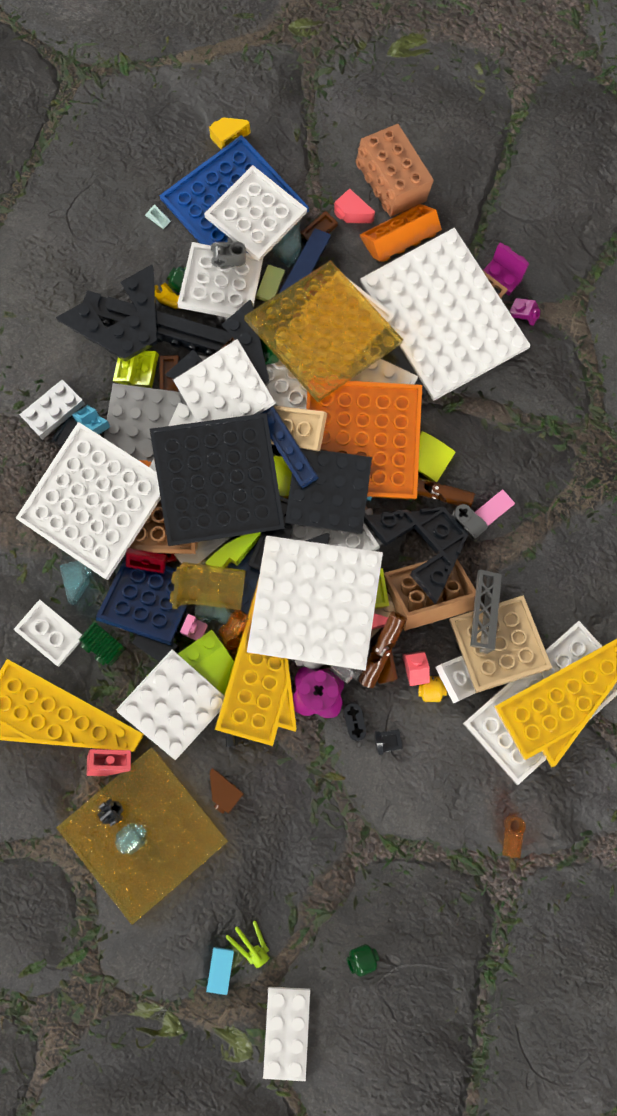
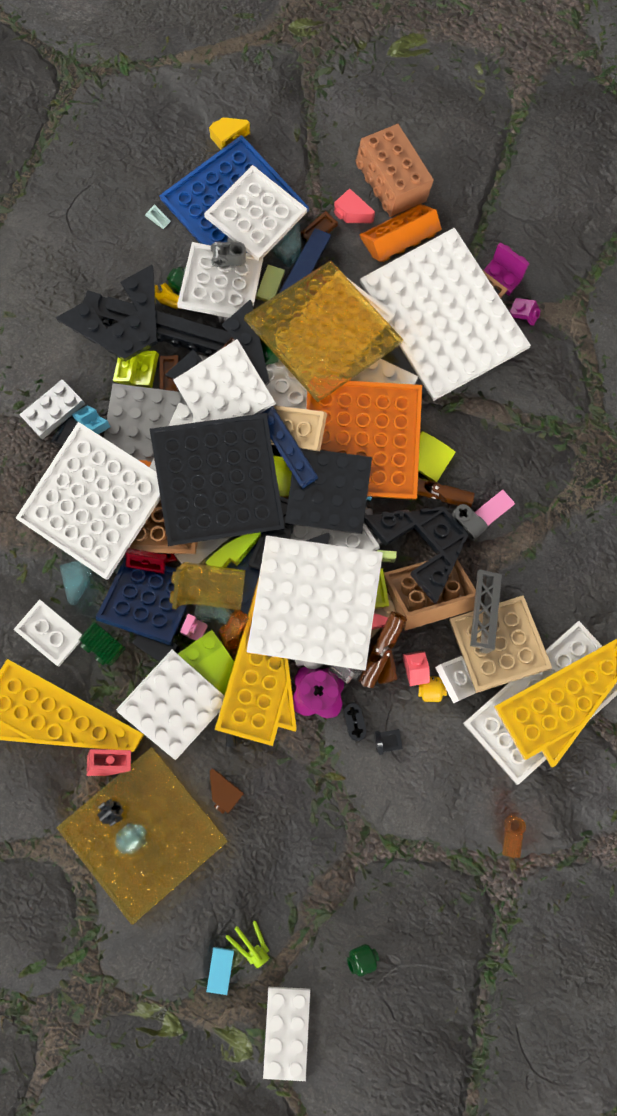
(388, 556): none -> yellowish green tile

